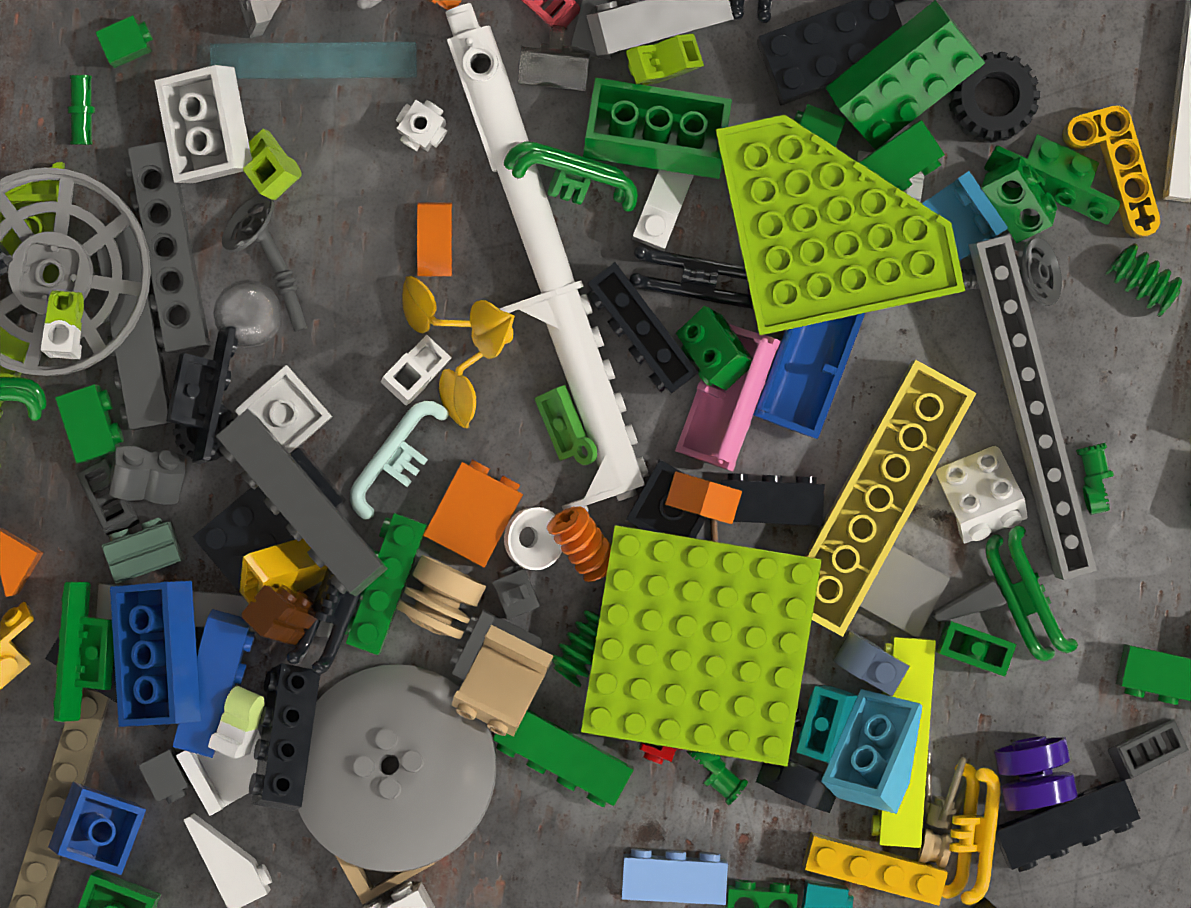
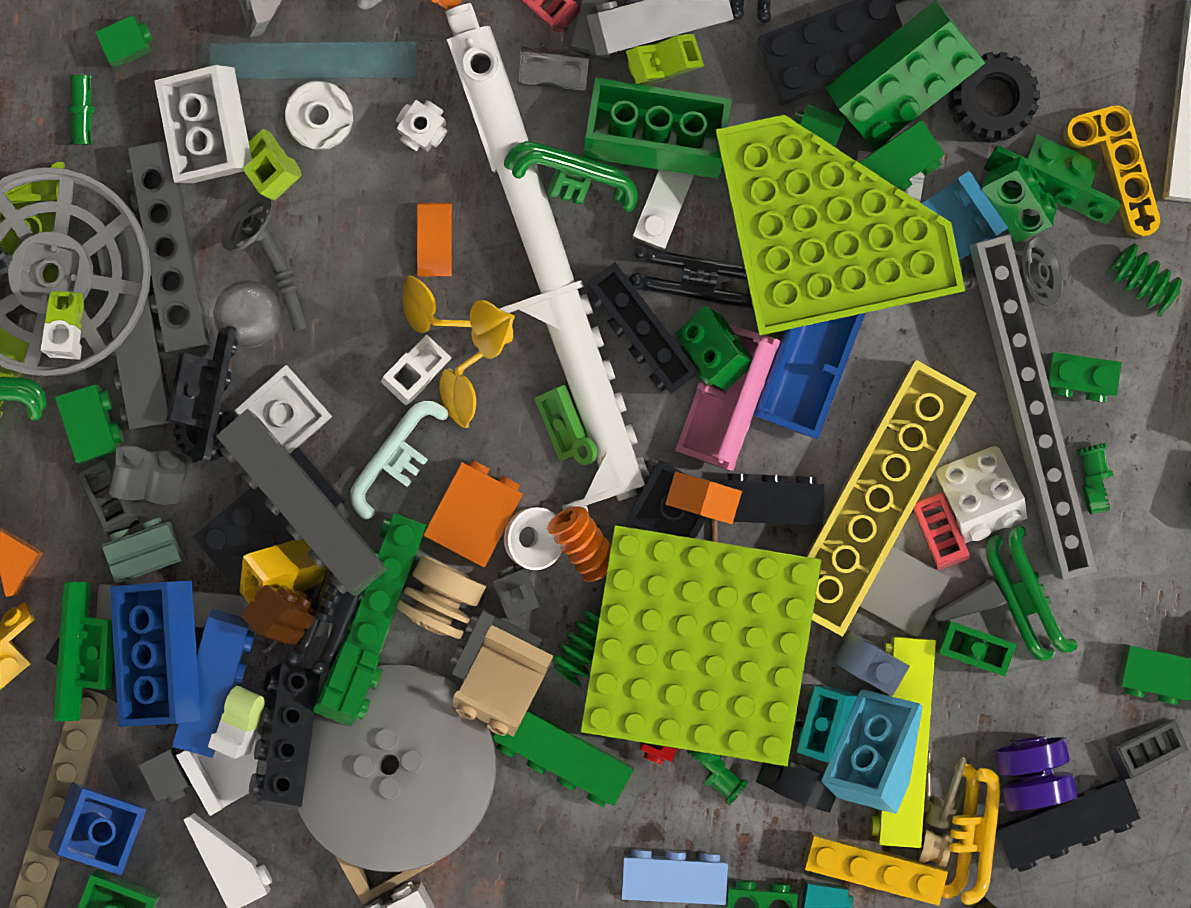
(324, 135): none -> white tile
(347, 684): none -> green brick
(950, 559): none -> coral slope
(1083, 375): none -> green brick

